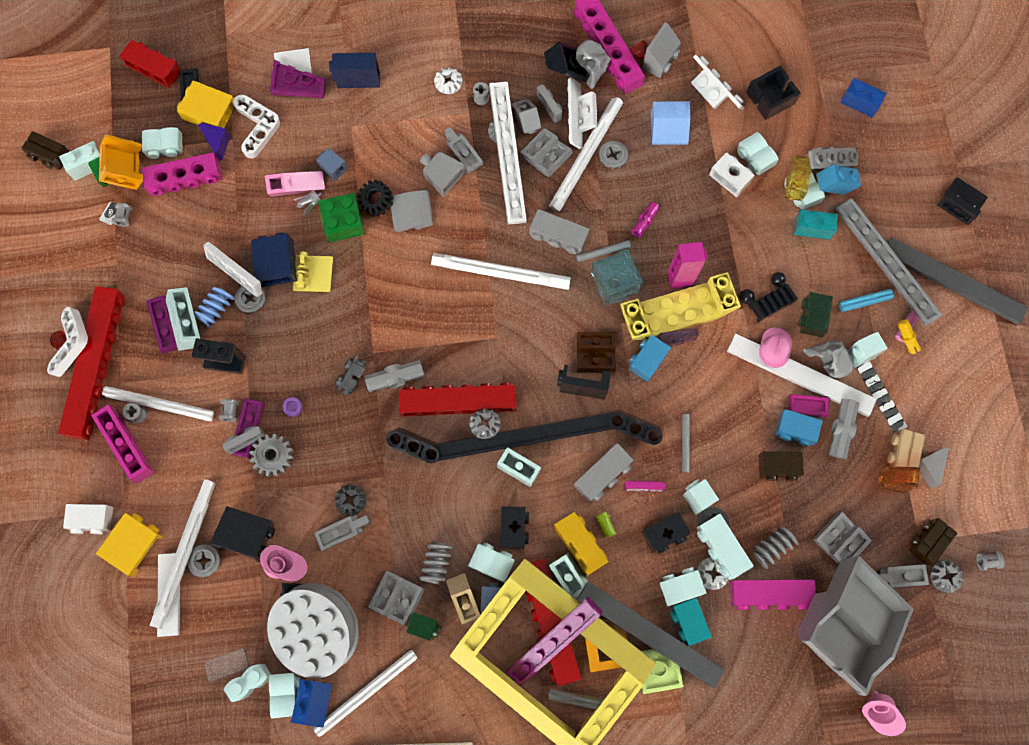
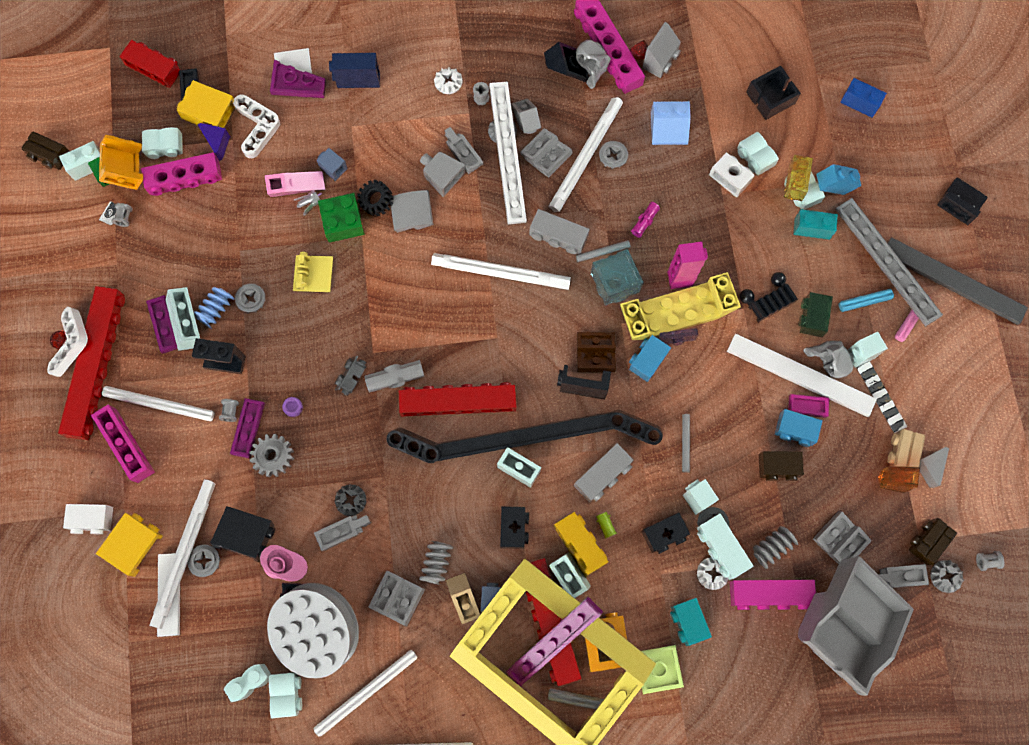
(130, 409): light grey bush -> none
(227, 665): clear tile -> none
(232, 269): white tile -> none
(236, 442): light grey plate -> none
(274, 259): dark blue brick -> none
(311, 703): blue brick -> none
(424, 627): dark green brick -> none
(483, 431): light grey gear -> none
(491, 562): light aqua brick -> none
(546, 99): light grey plate -> none
(581, 112): white bracket -> none
(644, 486): dark pink tile -> none
(653, 636): dark grey tile -> none
(682, 587): light aqua brick -> none
(712, 88): white bracket -> none
(775, 347): bright pink piece -> none
(825, 157): light grey bracket -> none
(844, 428): light grey piece -> none
(883, 714): bright pink piece -> none
(908, 336): yellow axle -> none

